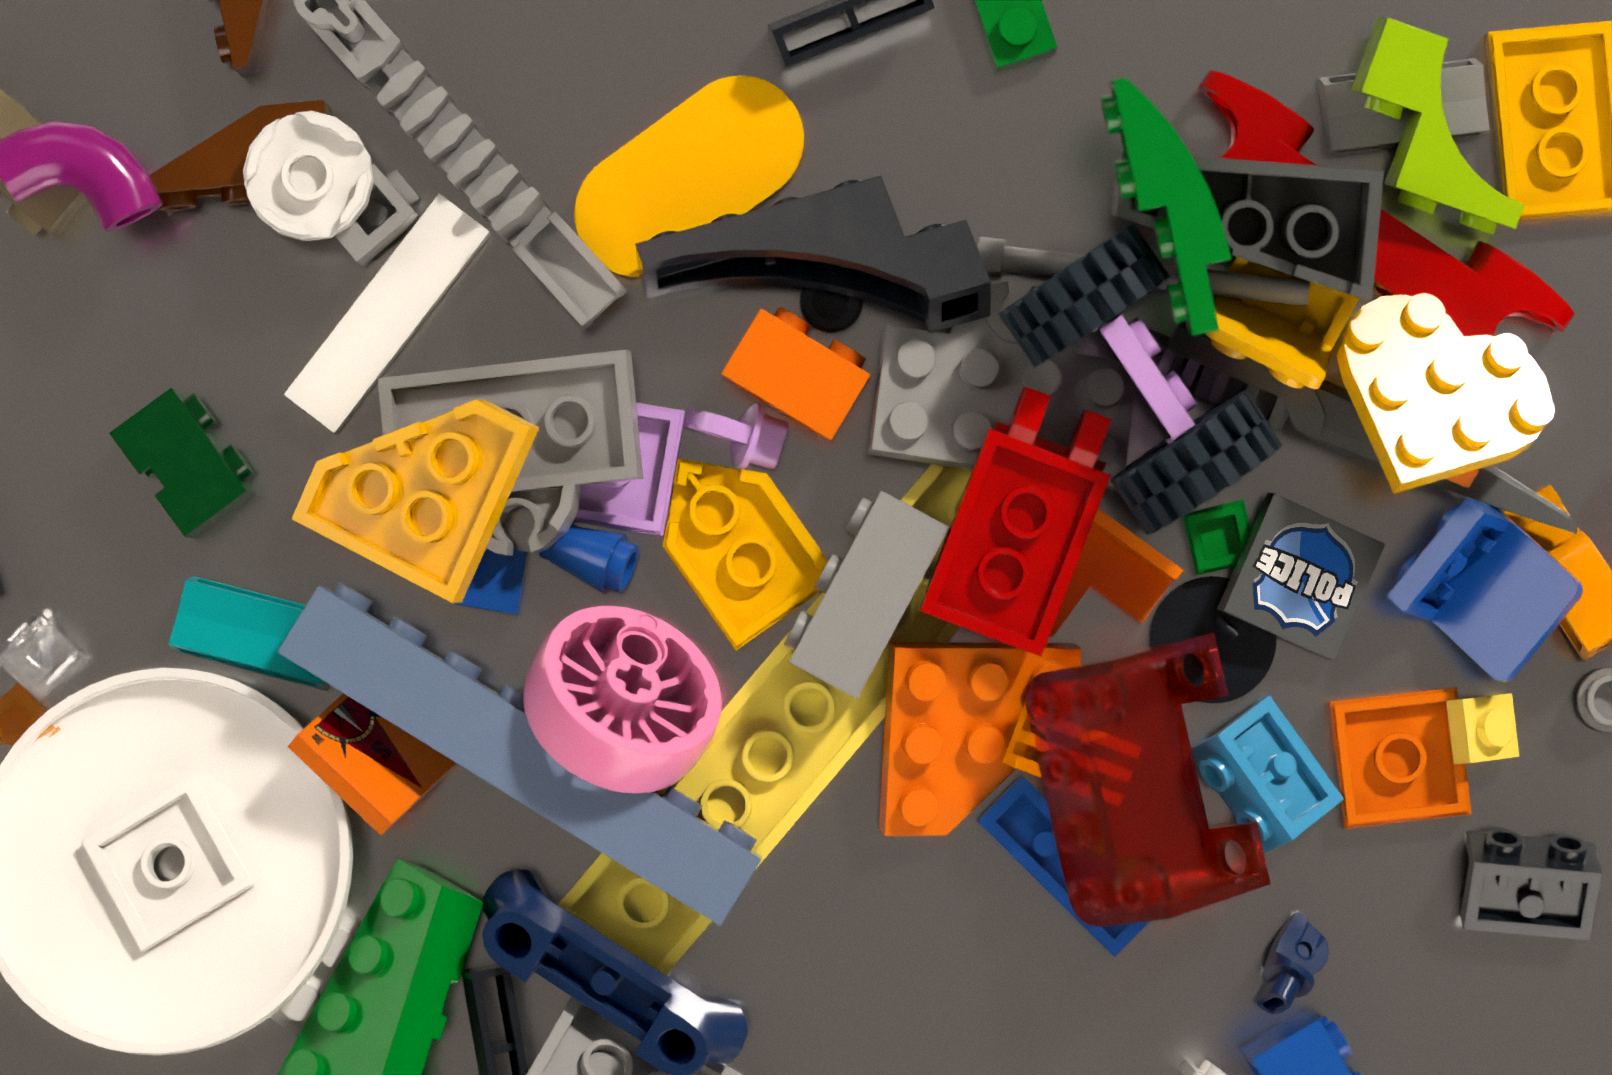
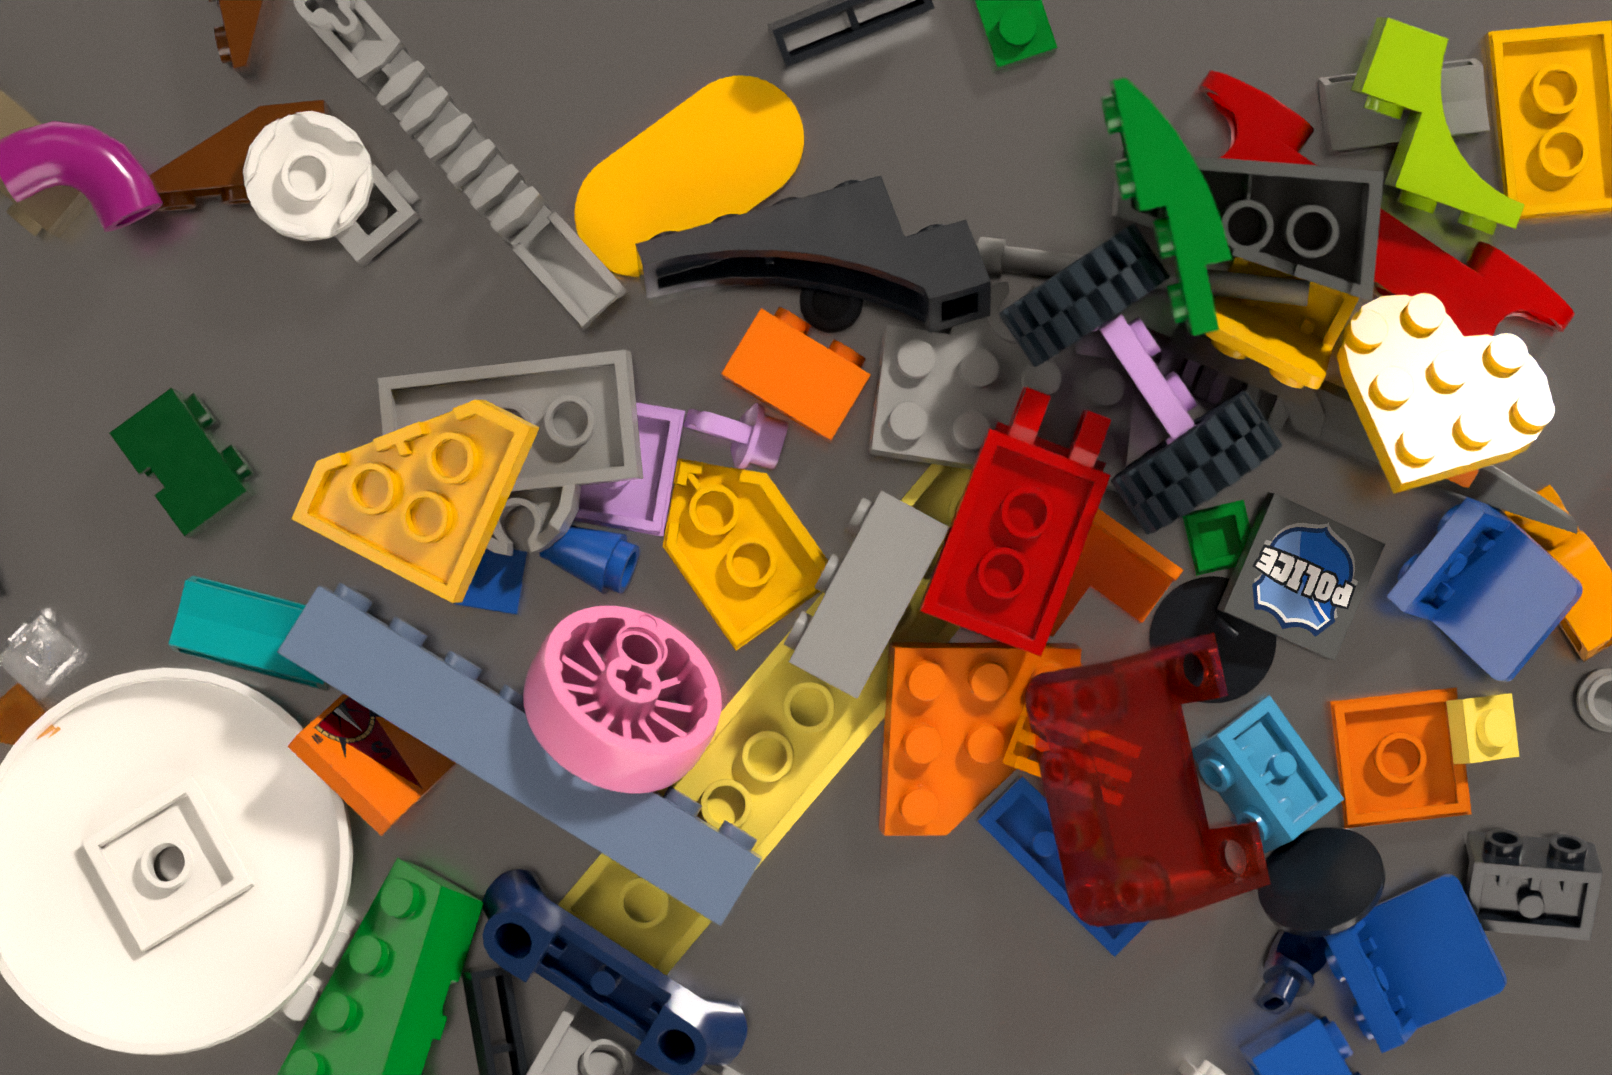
(387, 313): white tile -> none
(1322, 882): none -> black piece
(1415, 961): none -> blue bracket

